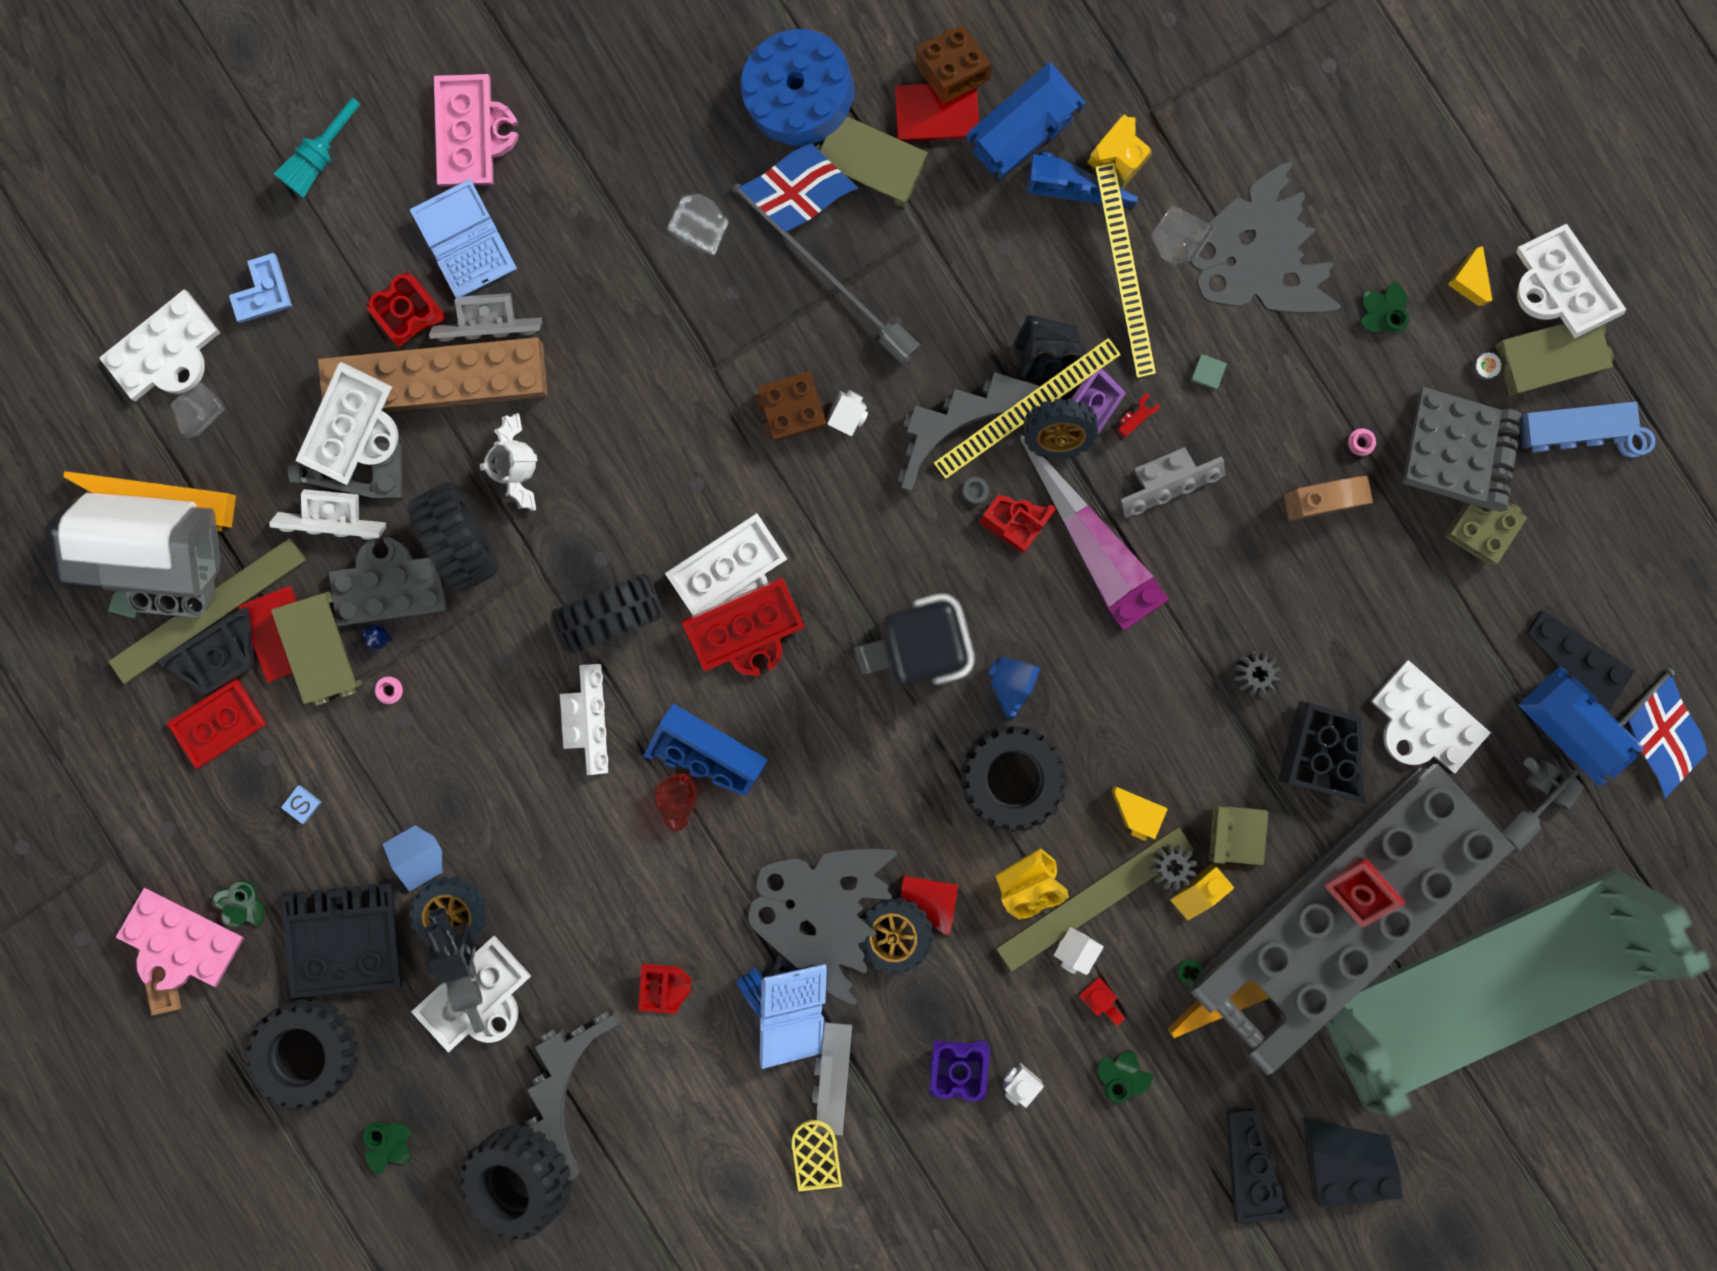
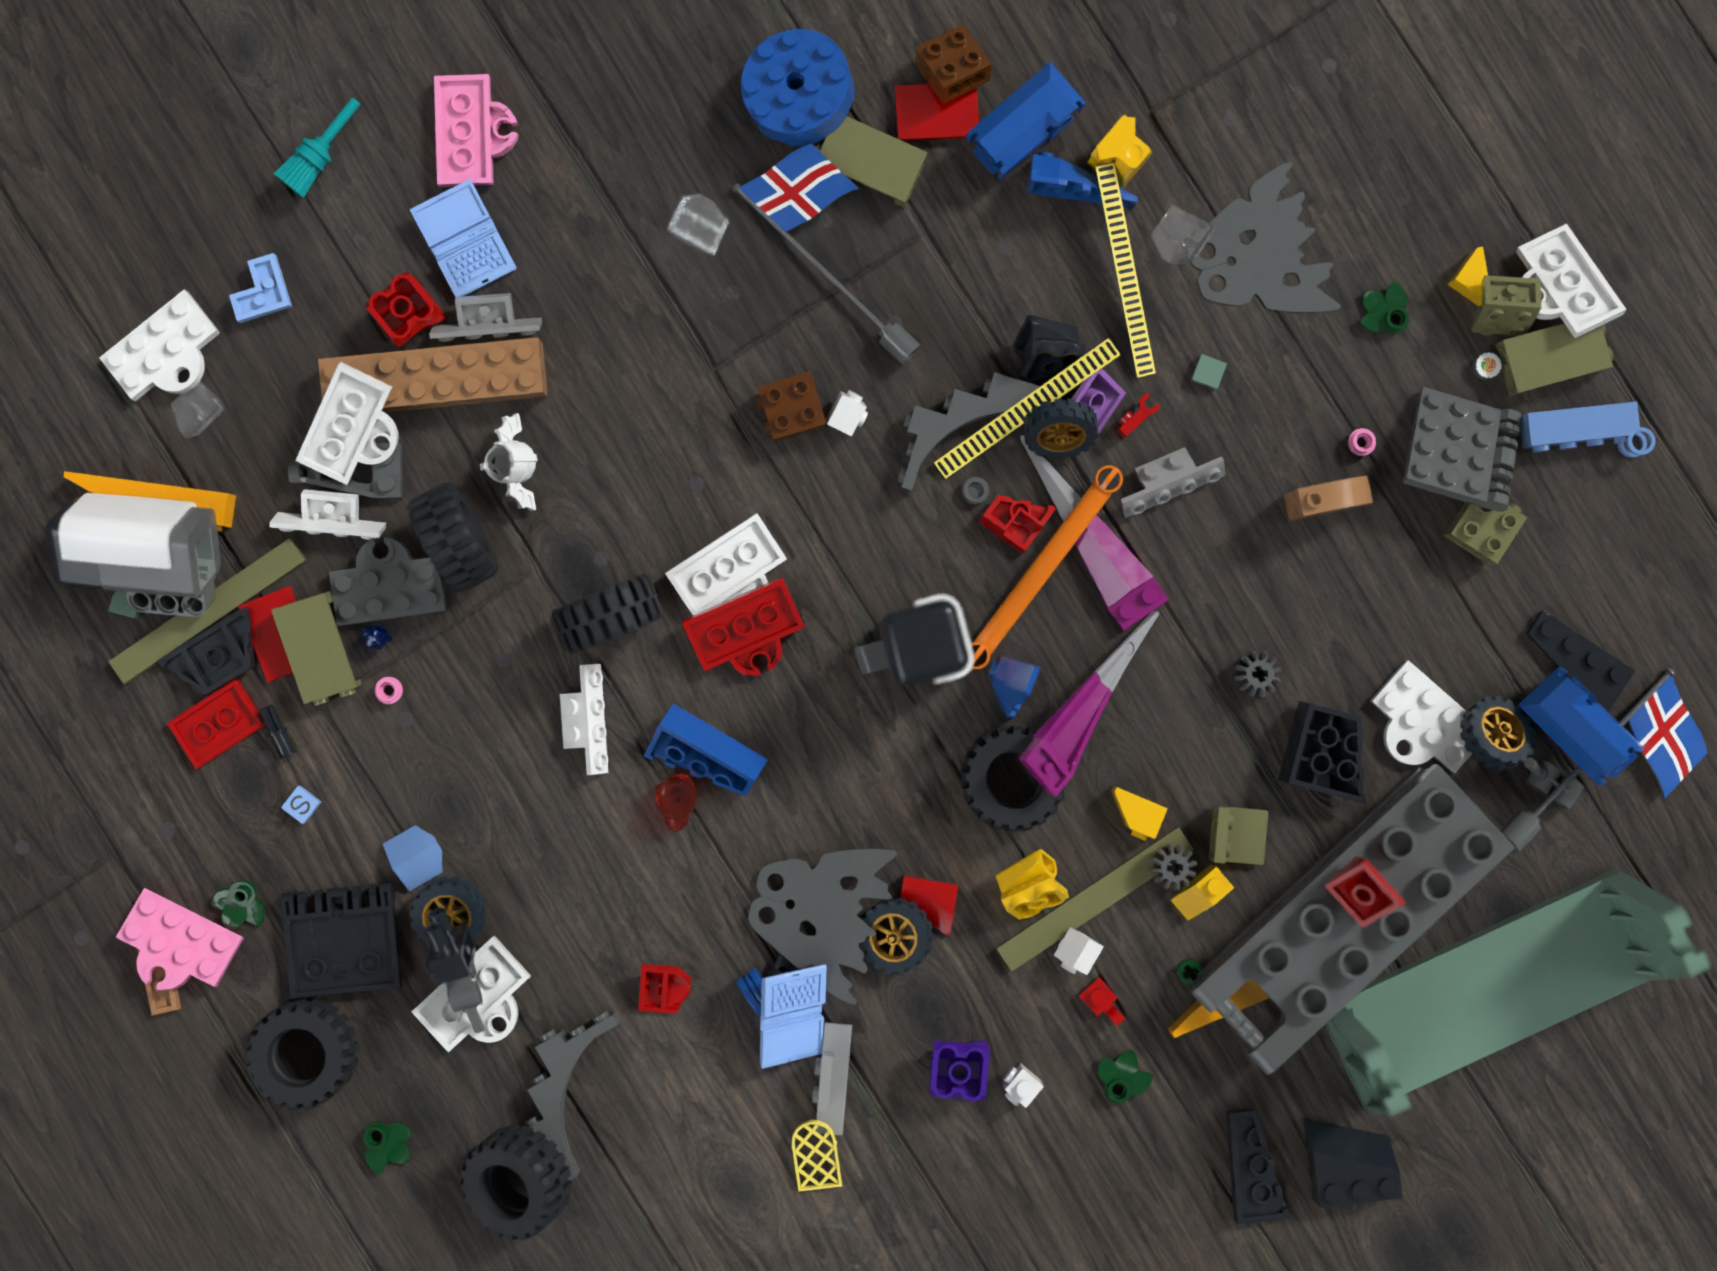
(277, 732): none -> black axle
(1045, 565): none -> orange piece
(1064, 736): none -> magenta plate
(1506, 725): none -> black wheel
(1508, 305): none -> olive bracket

